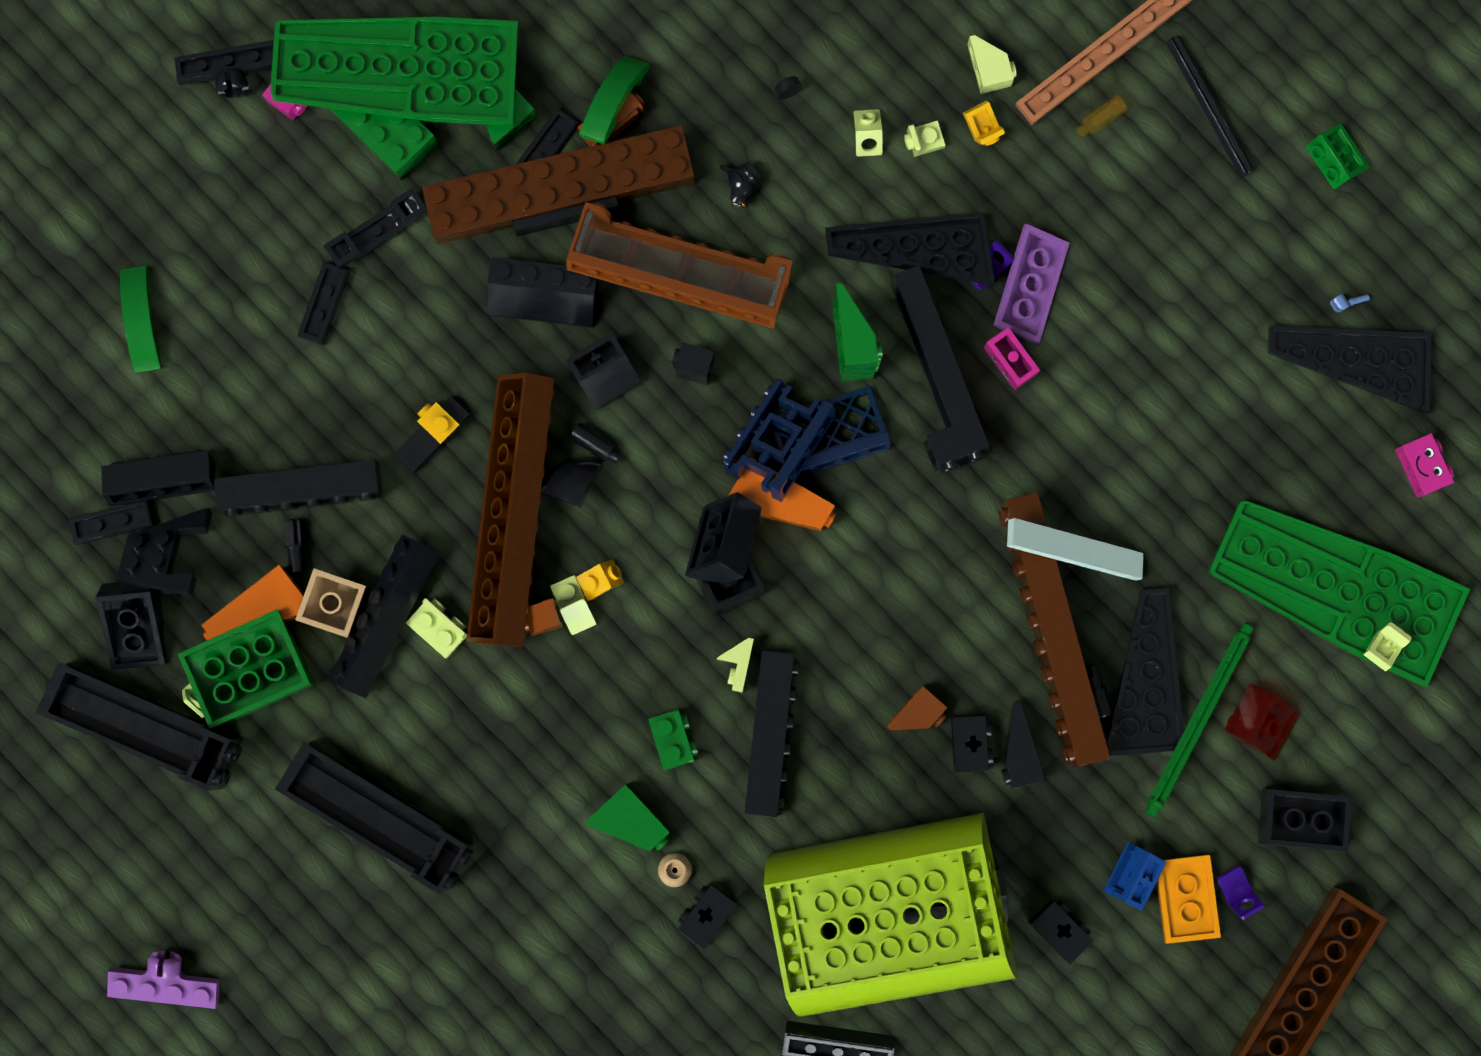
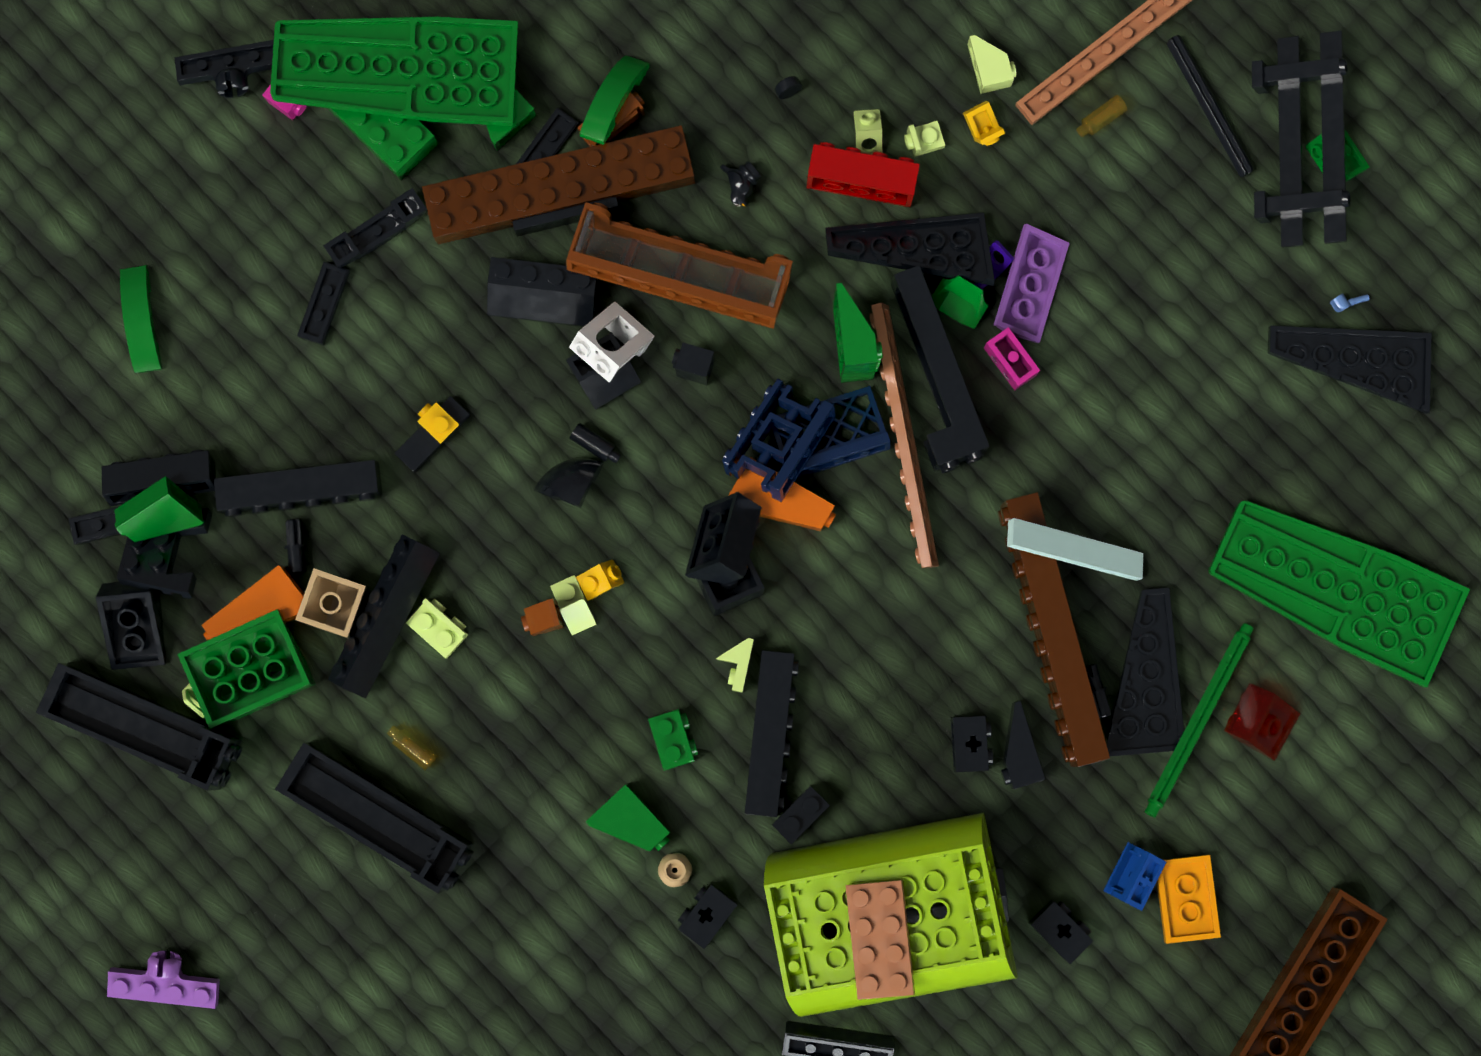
(157, 512): none -> green slope
(412, 747): none -> clear yellow cylinder
(510, 510): reddish brown brick -> none
(623, 327): none -> white panel
(800, 815): none -> black brick
(862, 174): none -> red brick
(880, 939): none -> nougat plate
(906, 447): none -> nougat plate
(919, 712): dark orange slope -> none
(960, 300): none -> green slope
(1238, 891): dark purple bracket -> none
(1292, 200): none -> black fence
(1304, 820): black brick -> none
(1387, 645): yellowish green bracket -> none
(1425, 465): dark pink brick -> none

